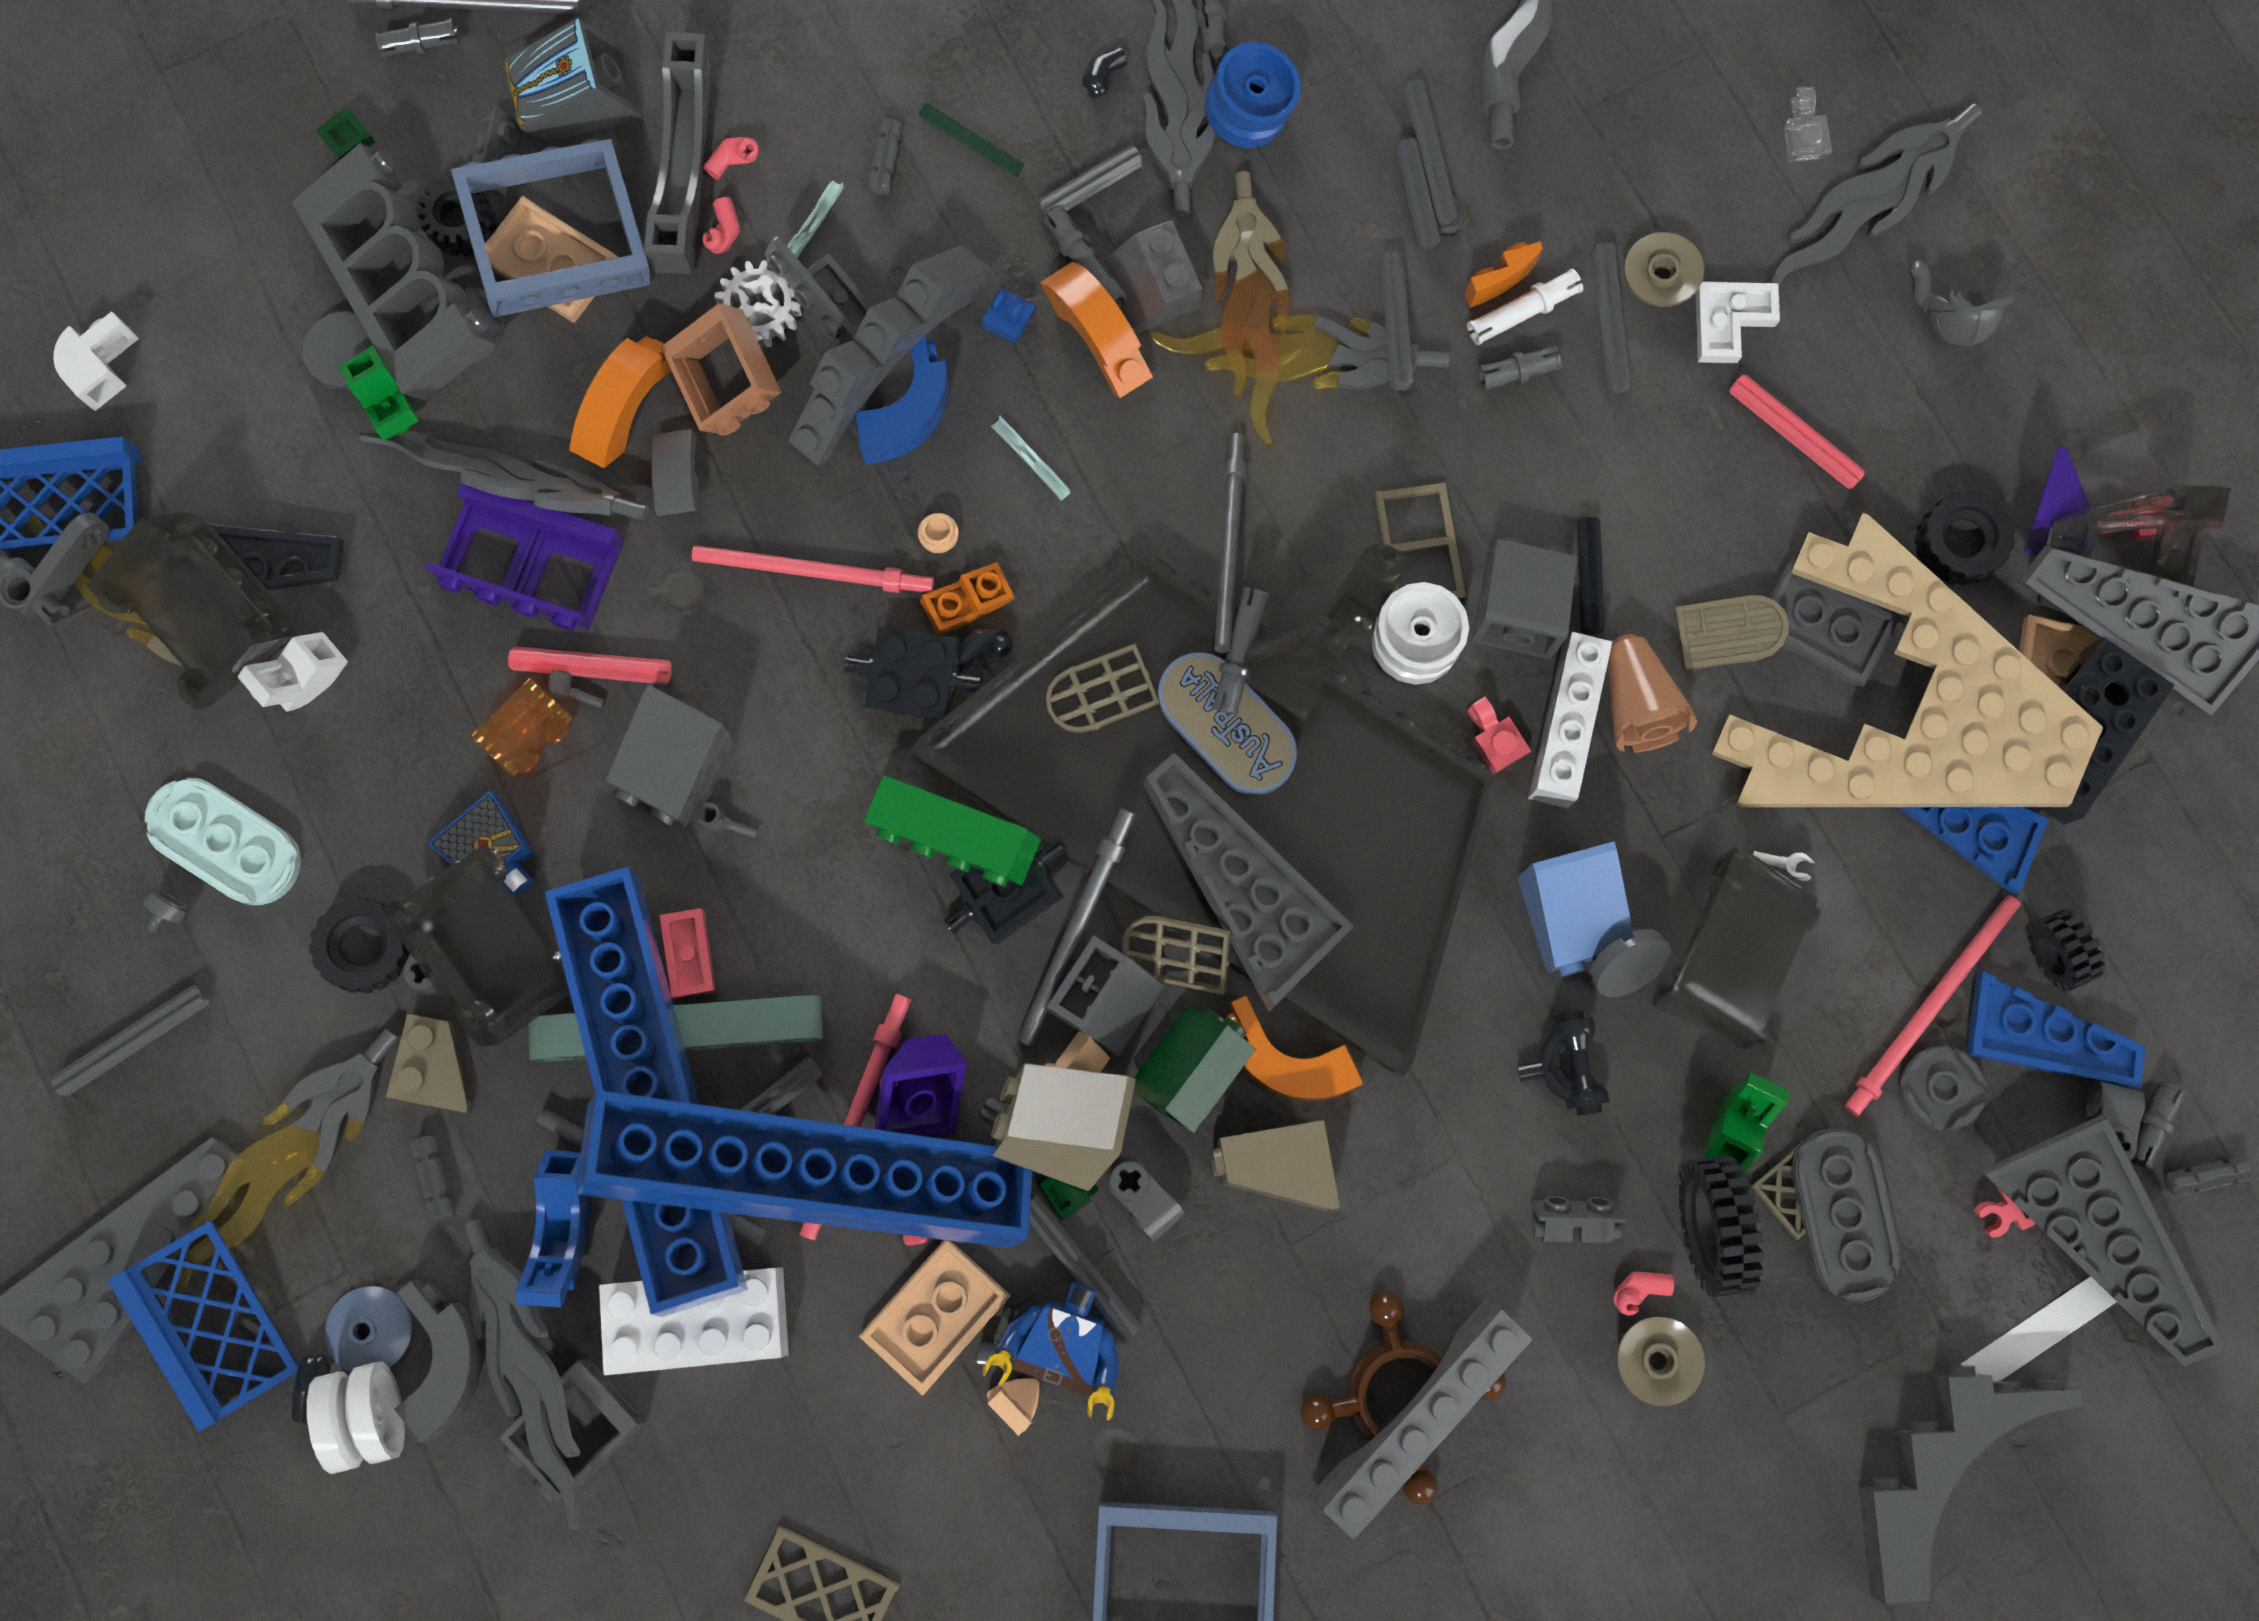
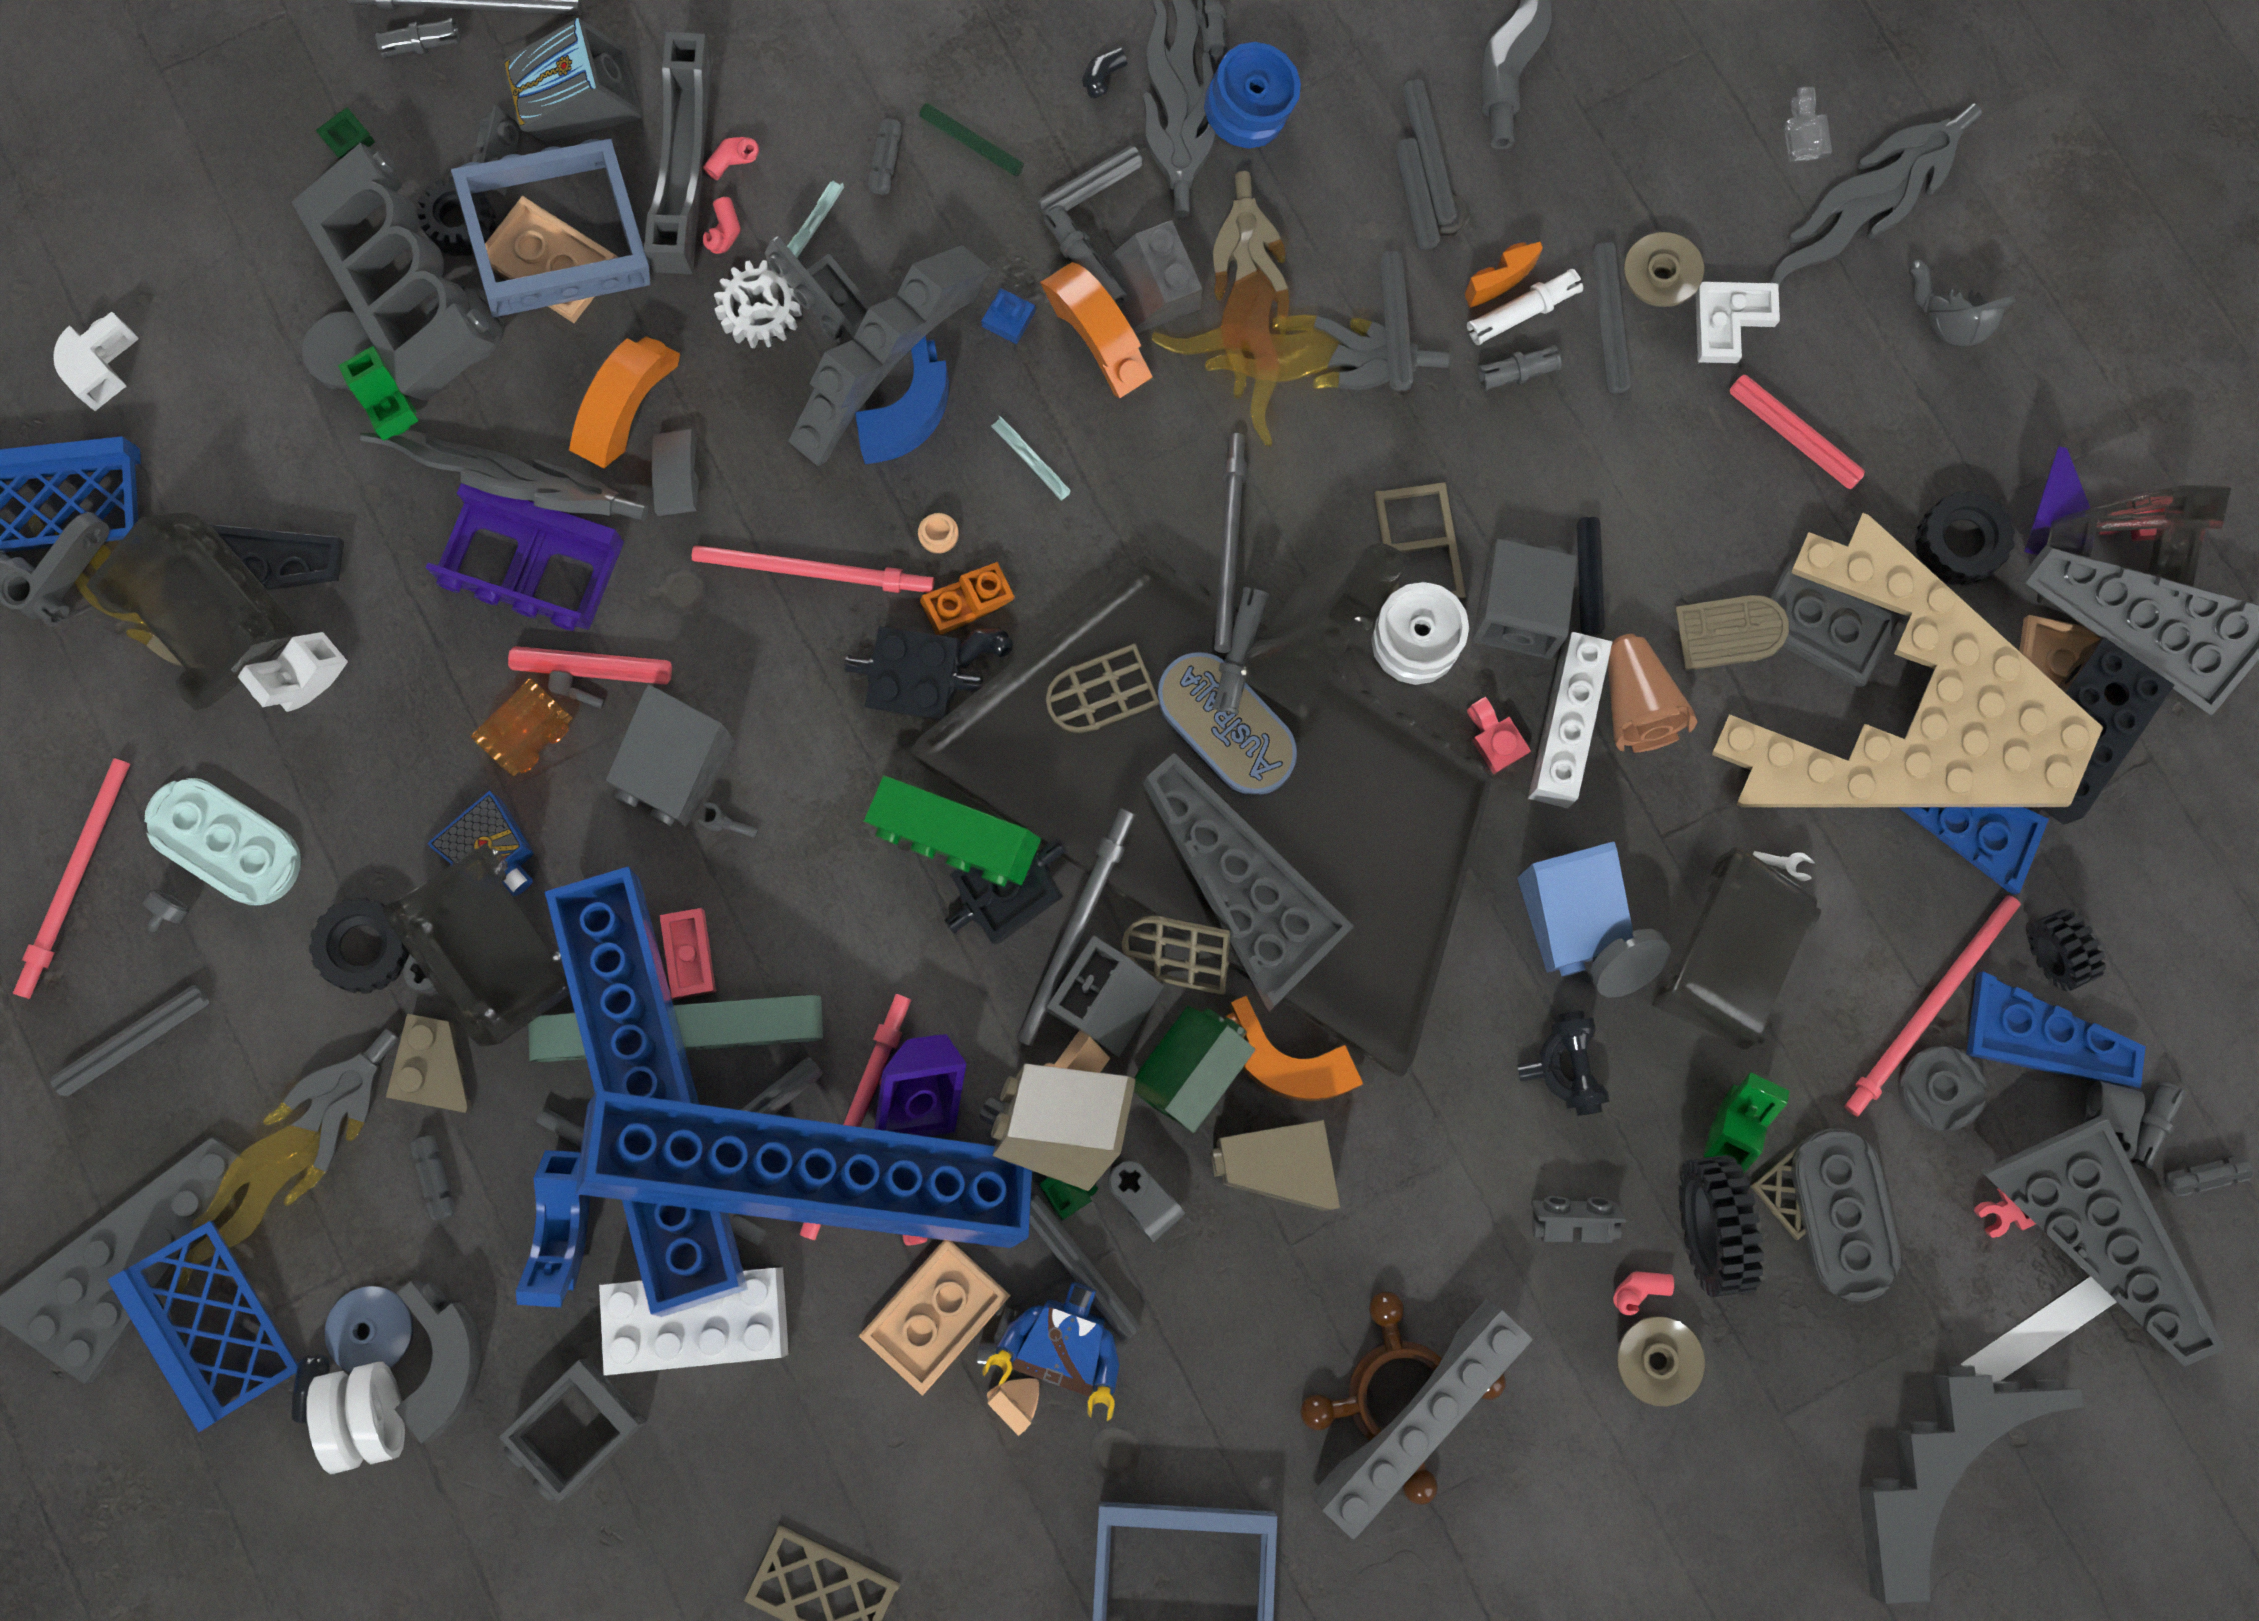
(39, 954): none -> coral bar
(518, 1364): dark grey piece -> none
(700, 339): nougat window -> none

